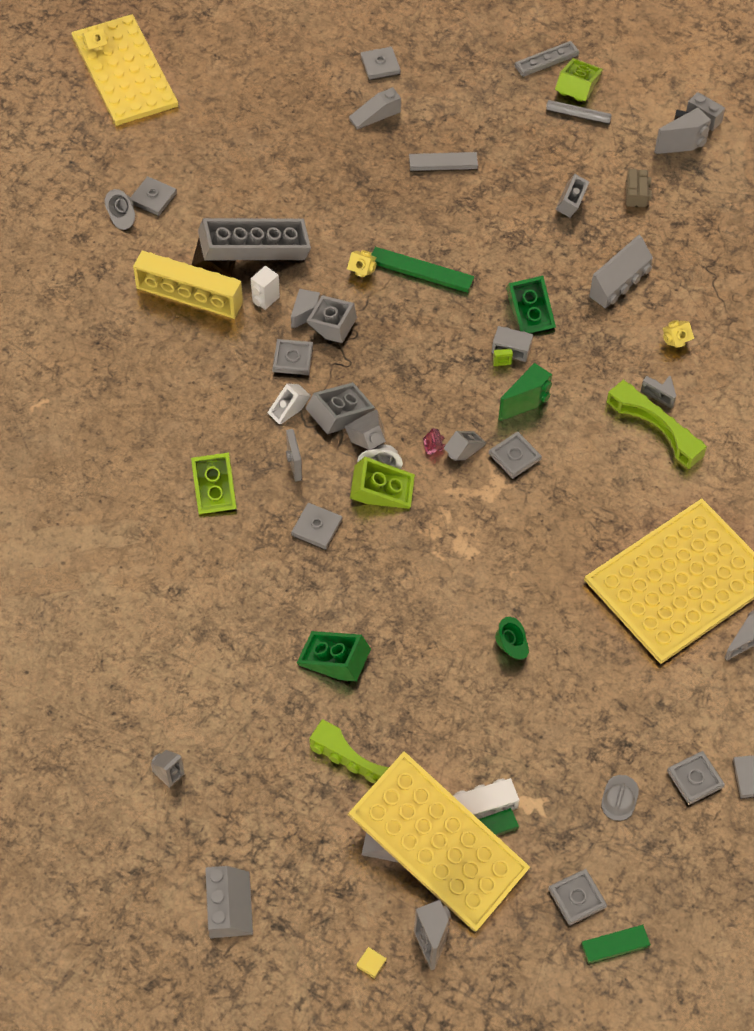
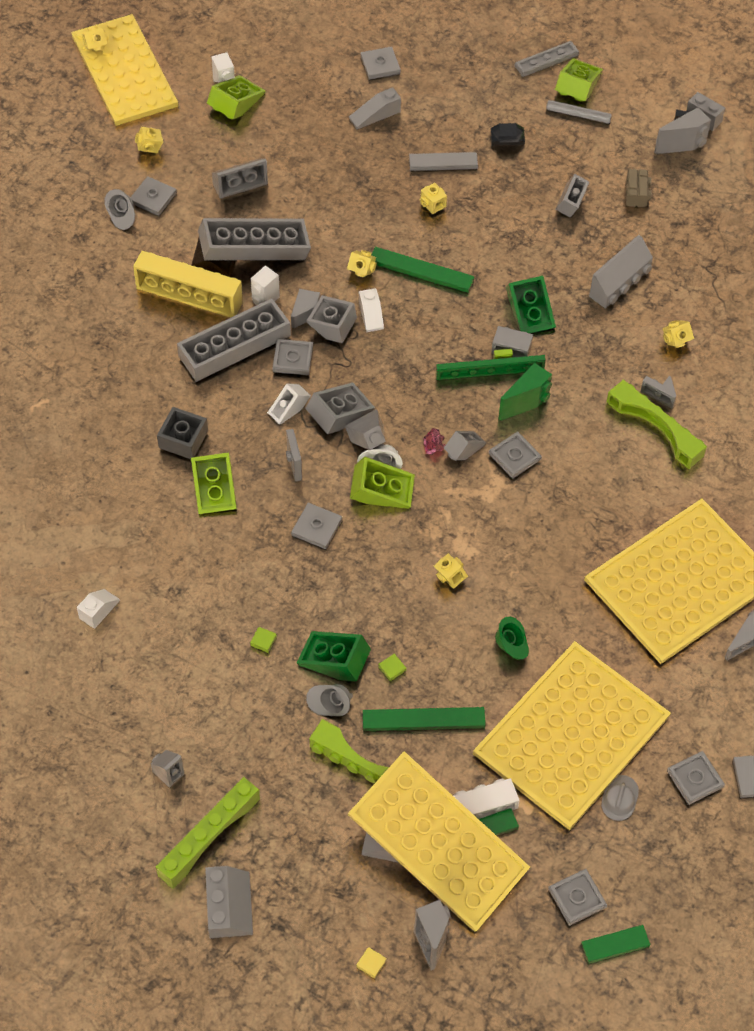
(96, 607): none -> white slope
(149, 139): none -> light yellow brick
(182, 433): none -> dark grey brick
(186, 853): none -> lime arch
(222, 67): none -> white slope
(233, 339): none -> light grey brick
(234, 96): none -> lime slope
(240, 177): none -> light grey slope
(263, 639): none -> lime tile
(329, 700): none -> light grey piece
(371, 310): none -> white slope
(392, 667): none -> lime tile
(424, 719): none -> green tile
(433, 198): none -> light yellow brick
(450, 570): none -> light yellow brick
(488, 367): none -> green tile
(507, 134): none -> black slope
(571, 734): none -> light yellow plate

